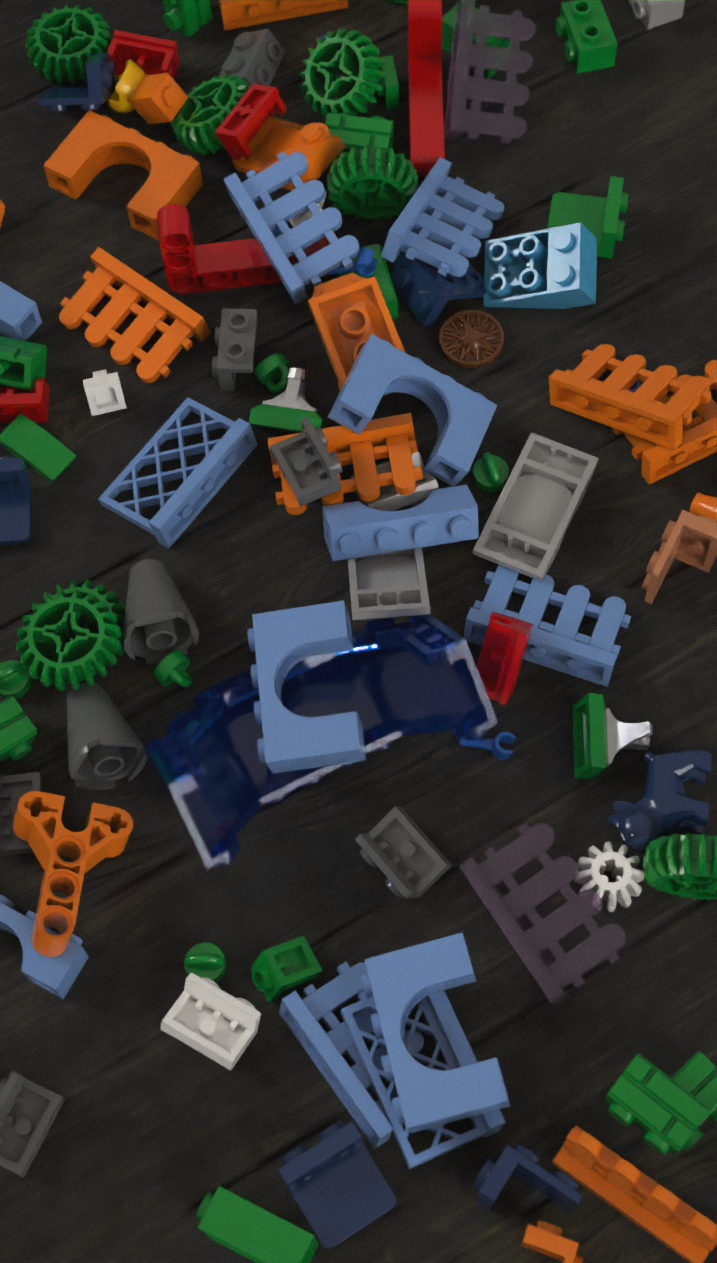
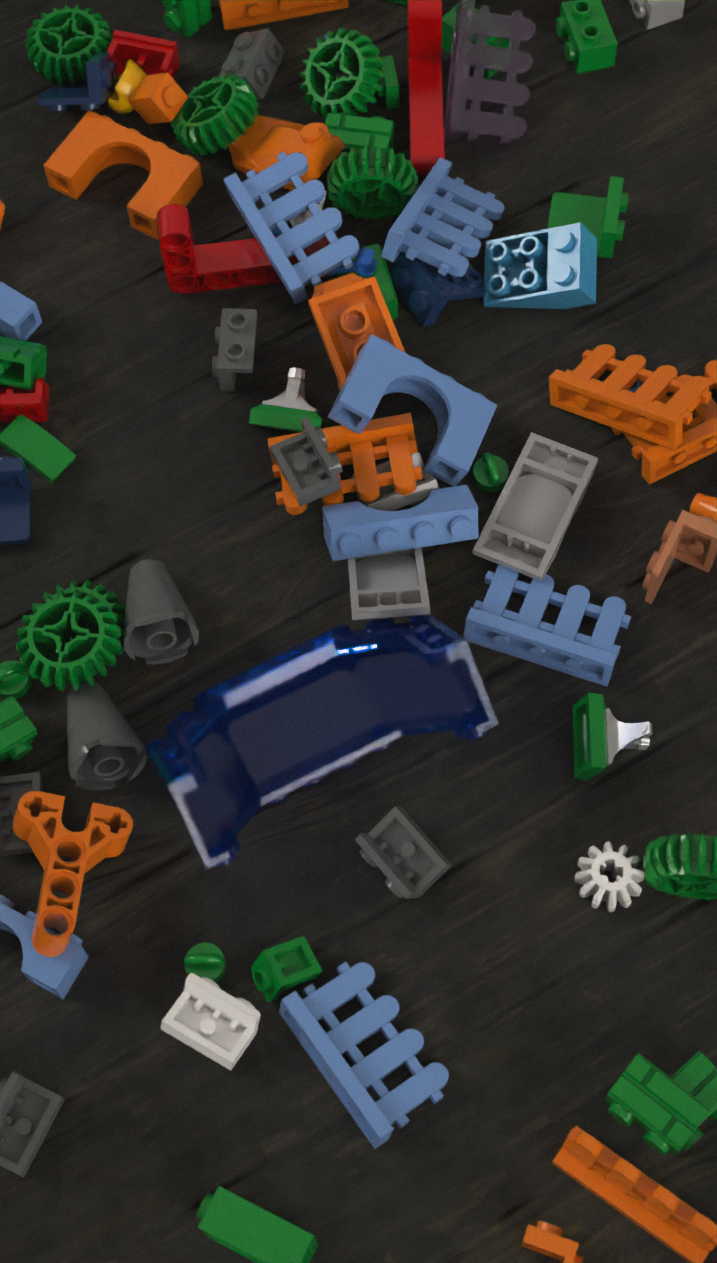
(104, 392): white tile -> none
(125, 301): orange fence -> none
(173, 669): green tile -> none
(199, 481): medium blue fence -> none
(248, 118): red hinge -> none
(272, 369): green tile -> none
(280, 643): medium blue arch -> none
(337, 1184): dark blue bracket -> none
(426, 1094): medium blue arch -> none
(455, 1053): medium blue fence -> none
(471, 338): reddish brown wheel -> none
(492, 744): blue hand -> none
(502, 655): red hinge -> none
(524, 1166): dark blue bracket -> none
(547, 931): clear purple fence -> none
(665, 800): dark blue animal -> none

